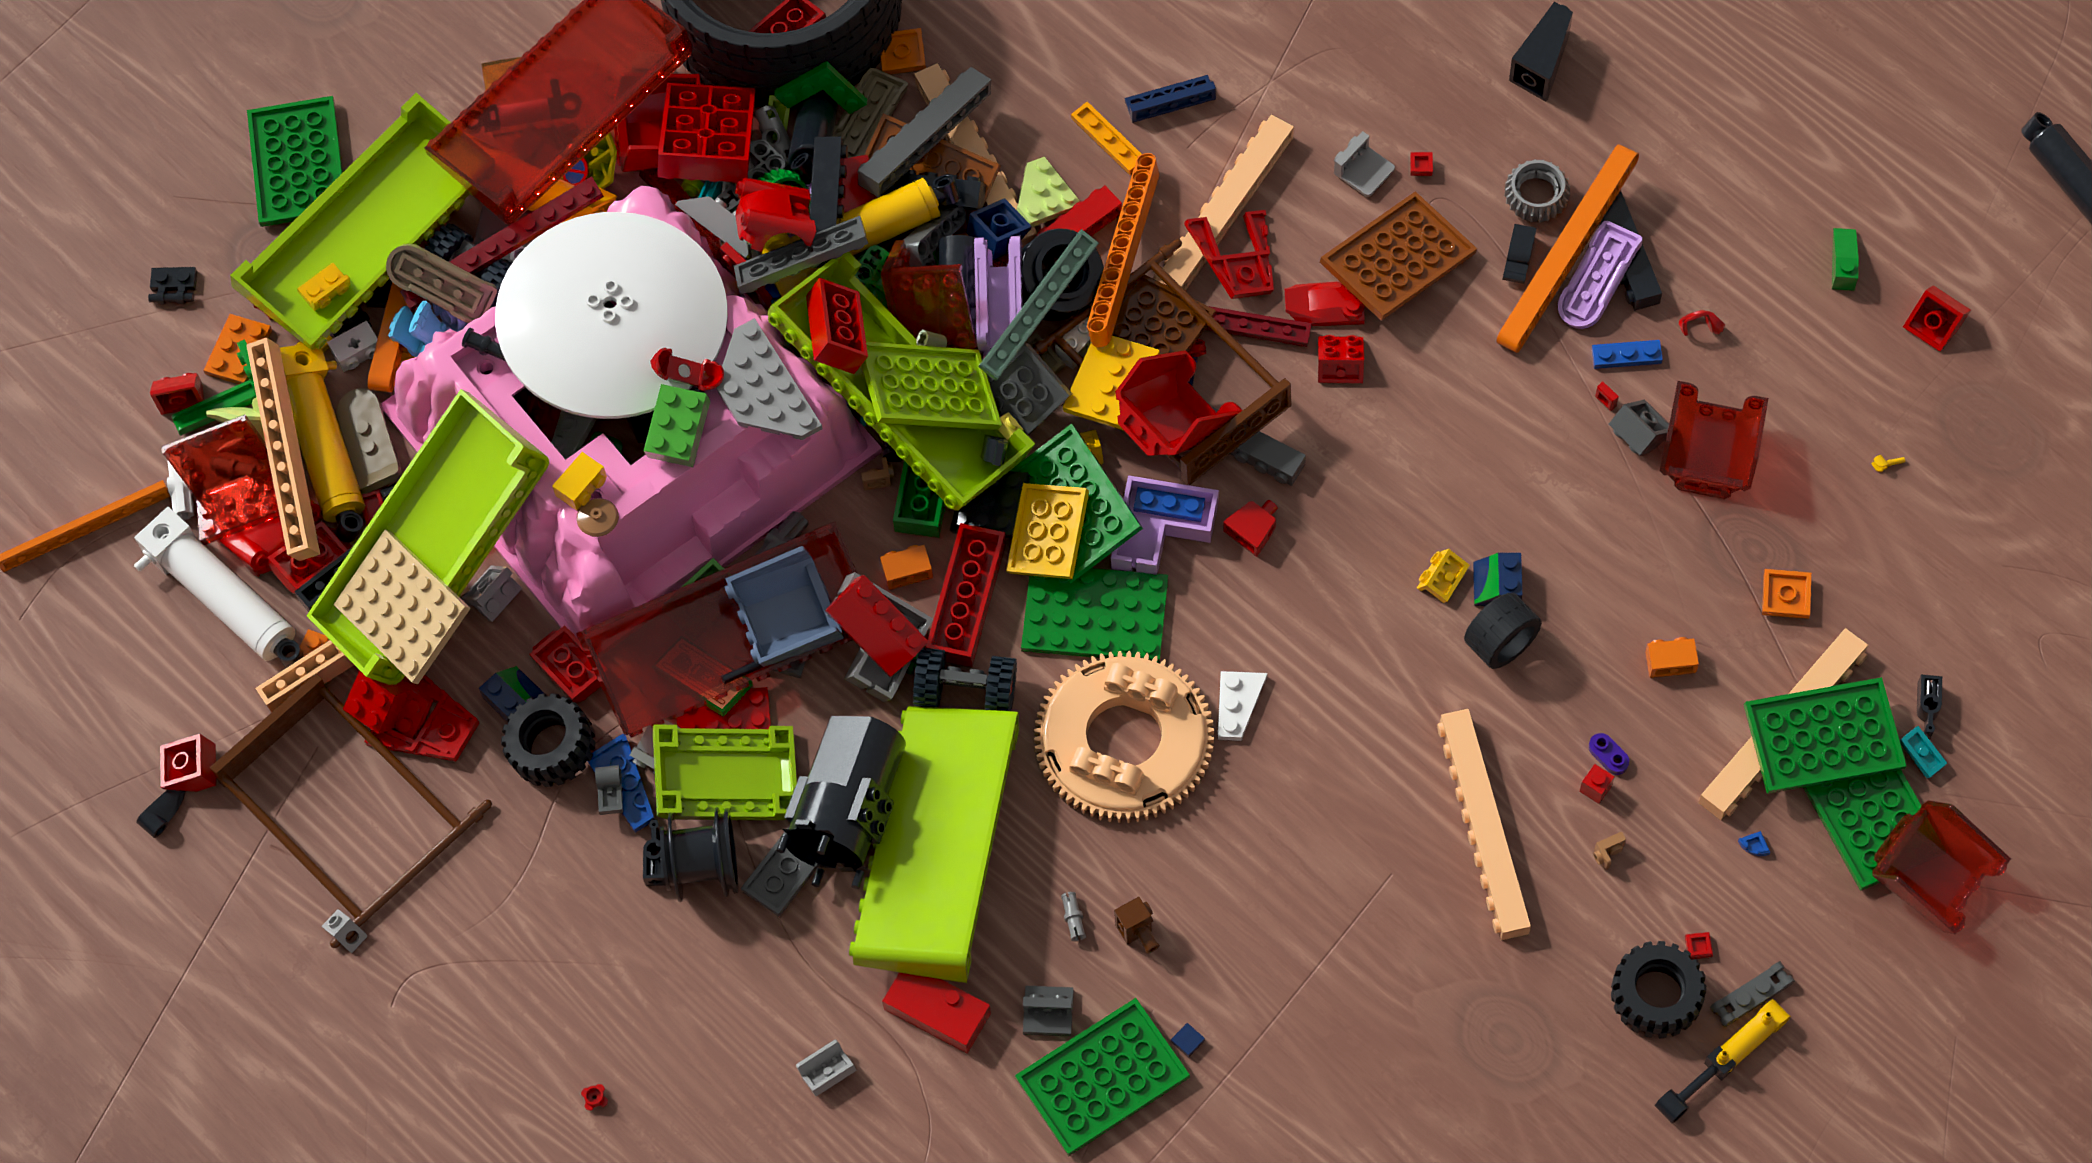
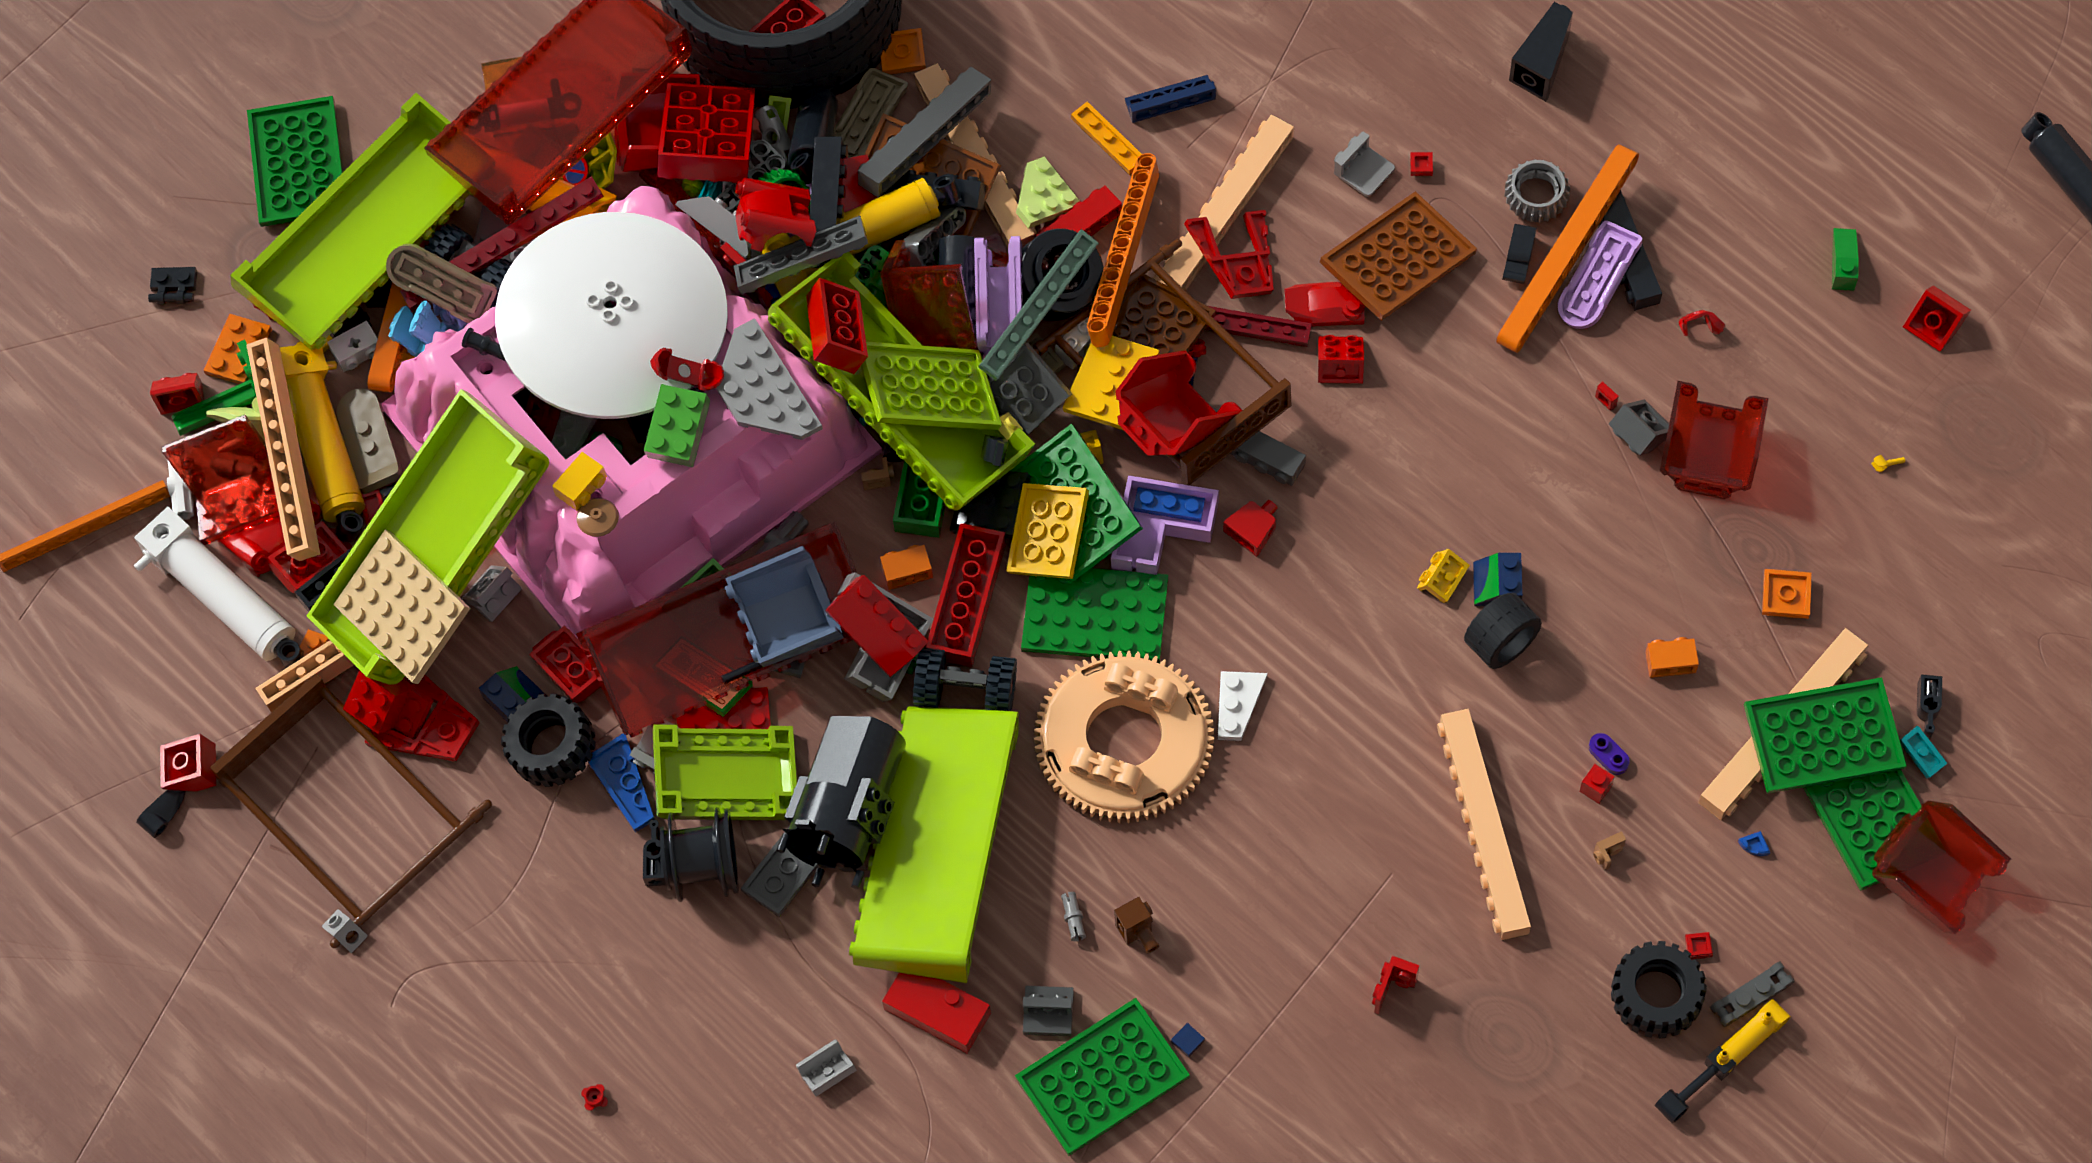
(324, 286): yellow bracket -> none
(609, 789): dark grey plate -> none
(820, 78): green plate -> none
(928, 338): olive piece -> none
(997, 225): dark blue slope -> none
(1398, 970): none -> red bracket
(1626, 354): blue plate -> none

